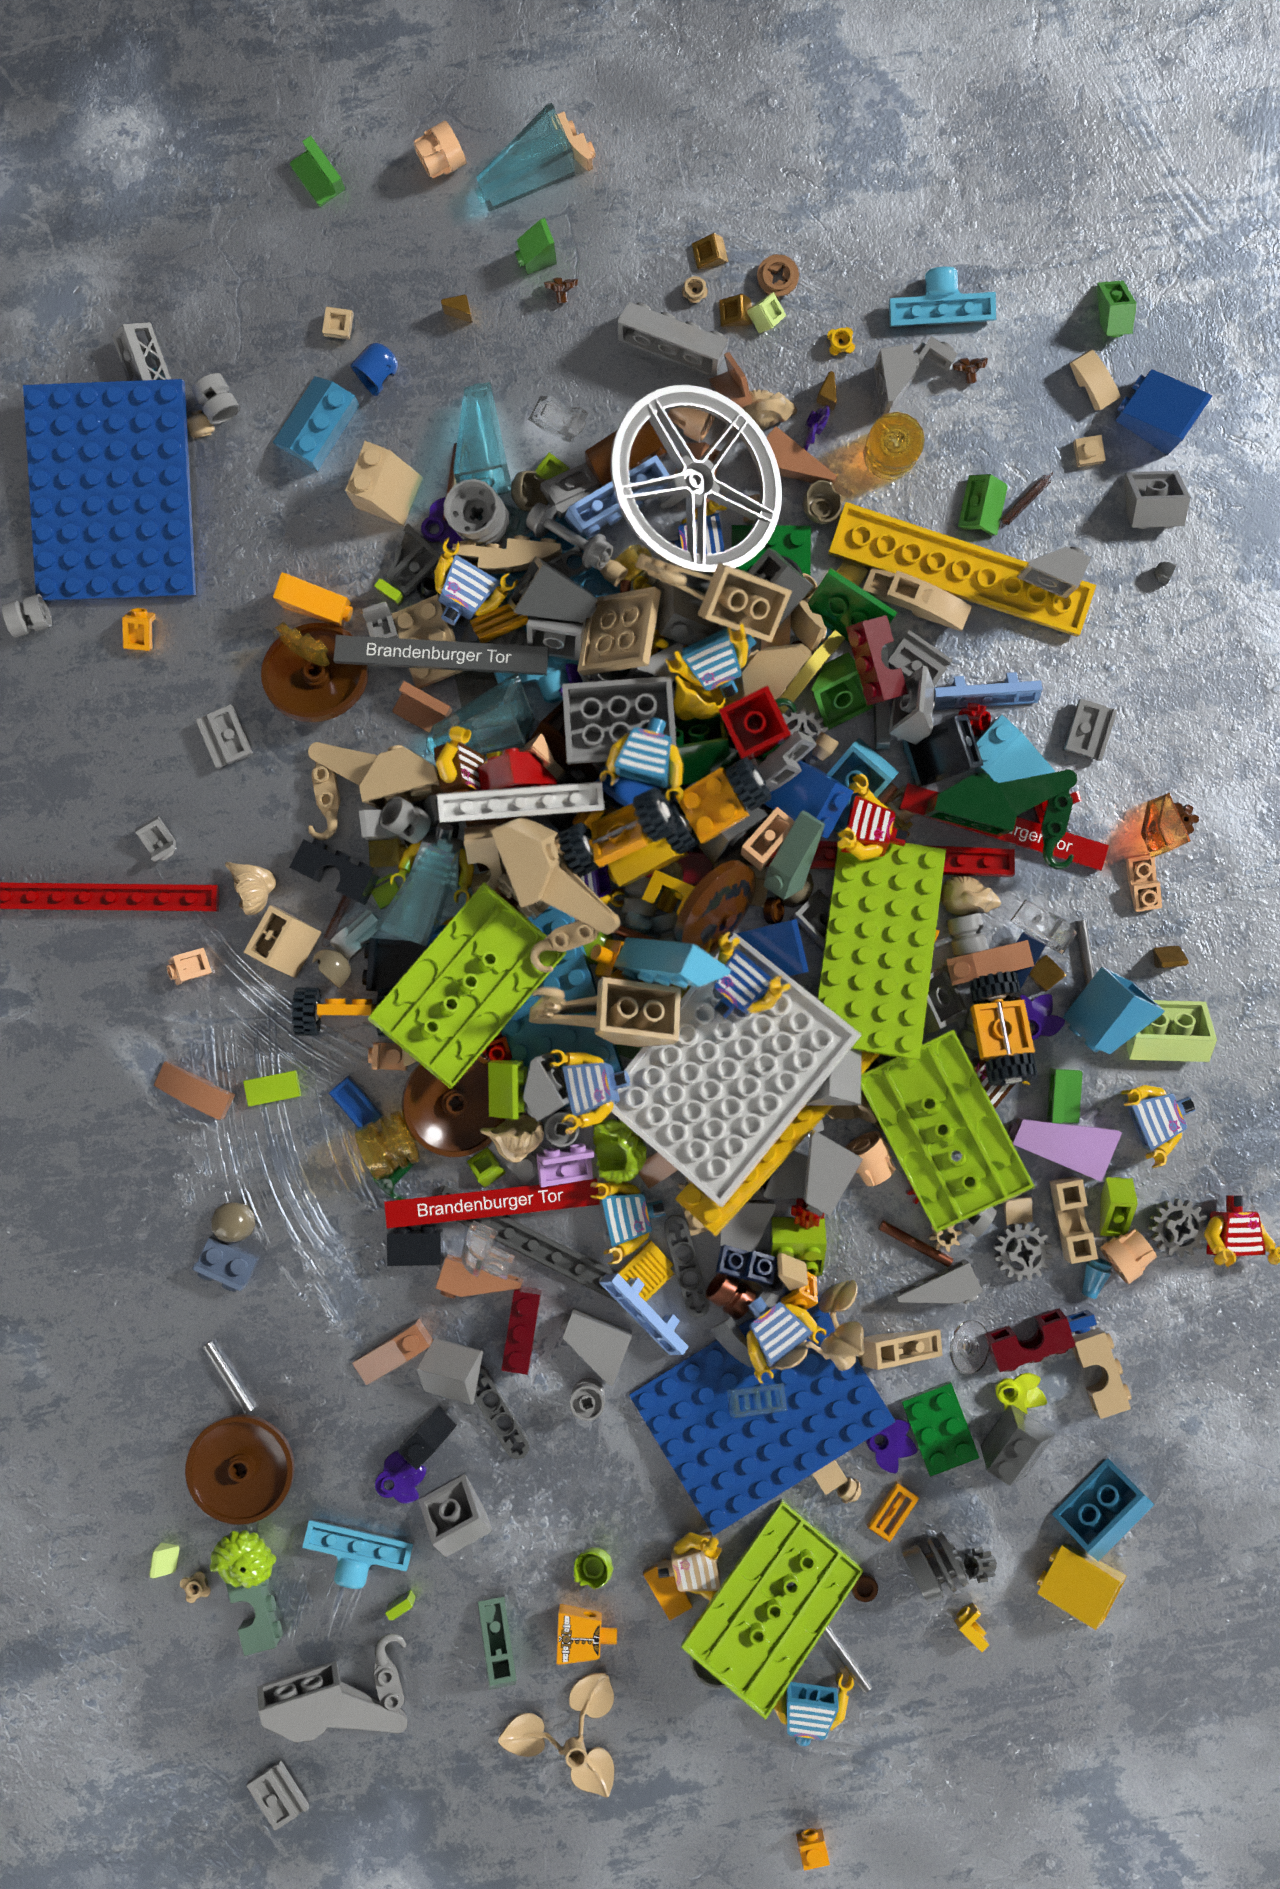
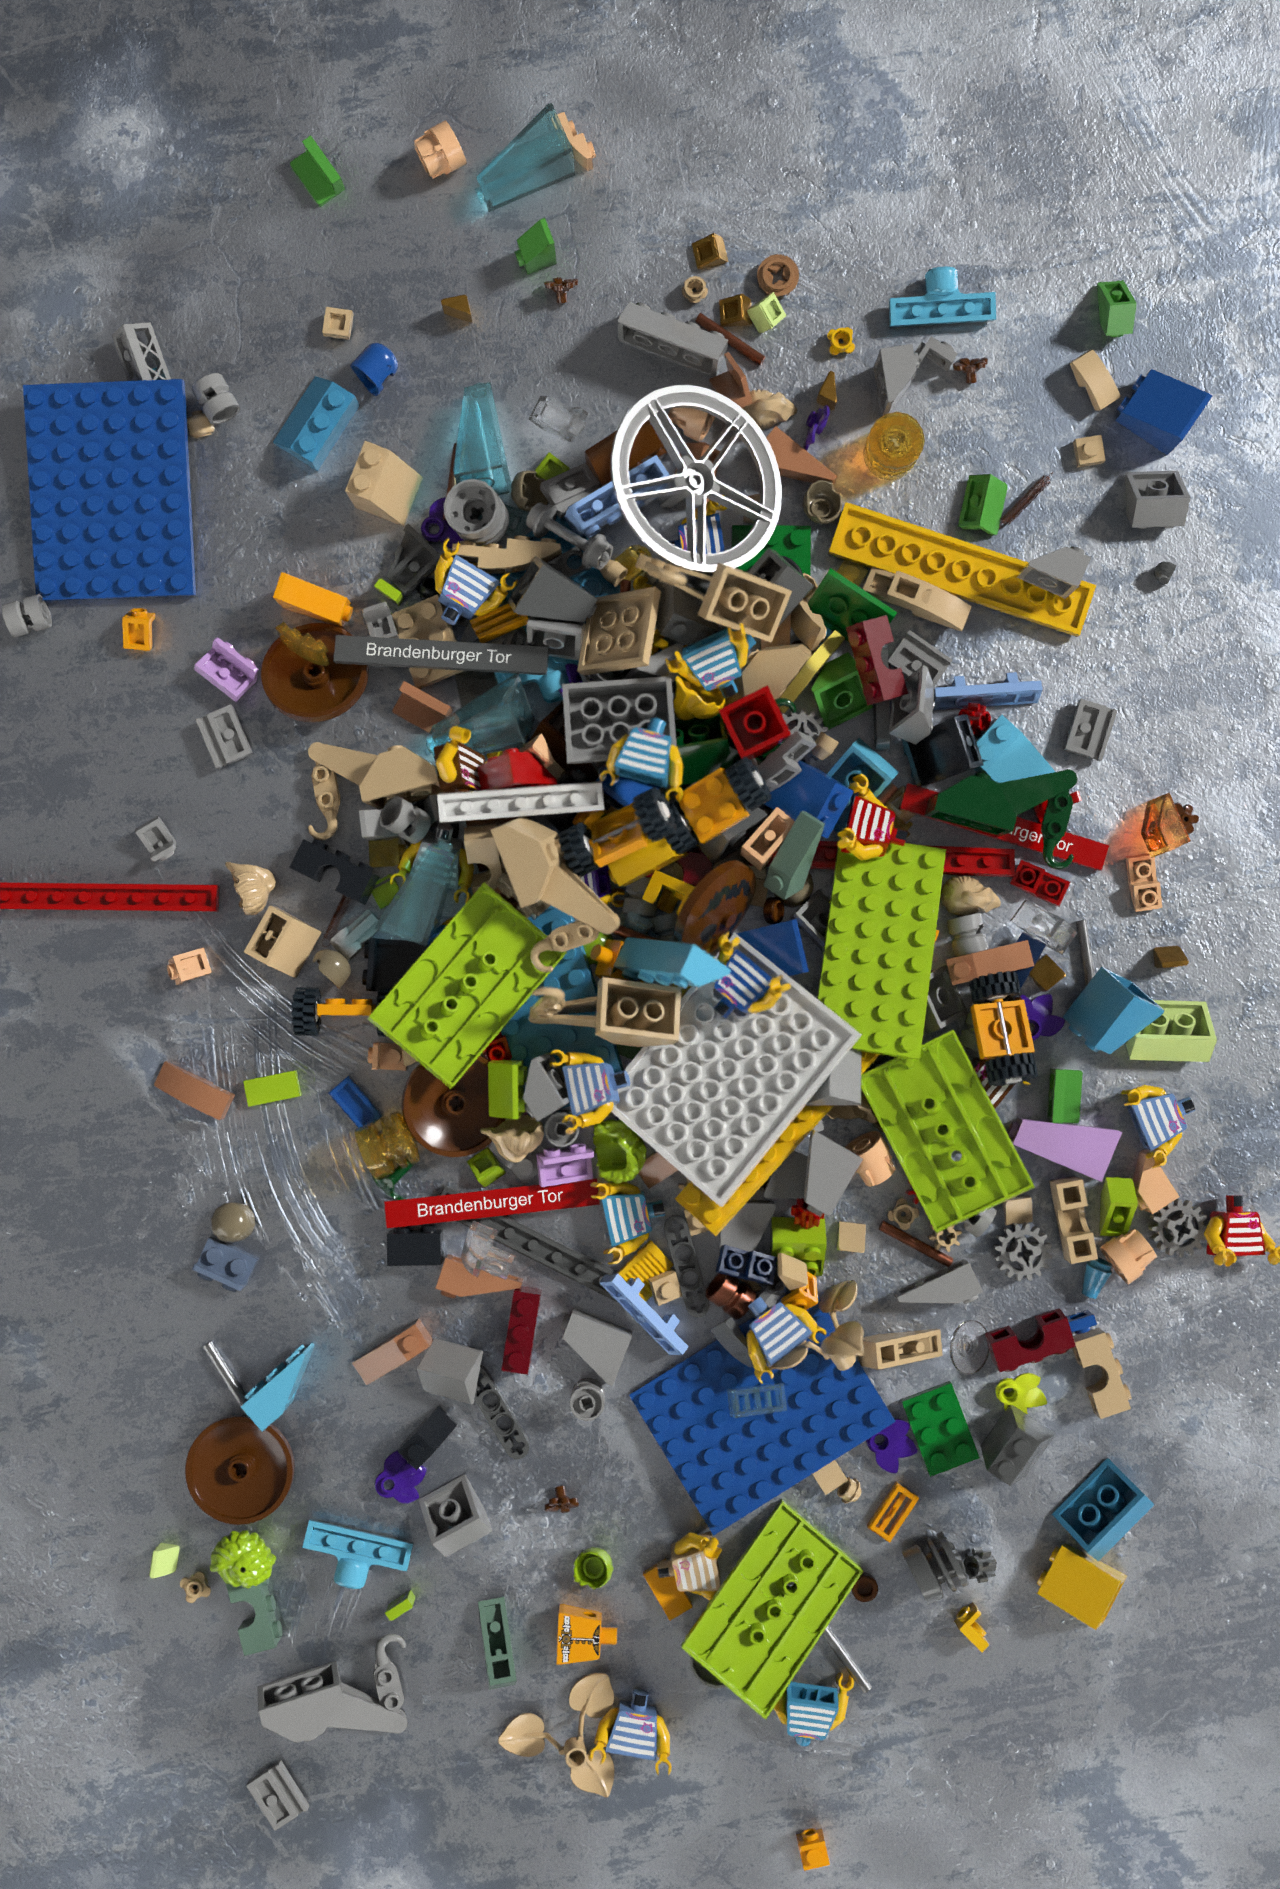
(227, 669): none -> lavender bracket
(271, 1399): none -> medium azure slope
(561, 1501): none -> reddish brown plant
(633, 1731): none -> torso
(665, 1287): none -> tan plate
(733, 341): none -> copper bar
(851, 1237): none -> tan slope
(902, 1206): none -> tan plate
(1040, 883): none -> red slope
(1152, 1185): none -> light nougat slope

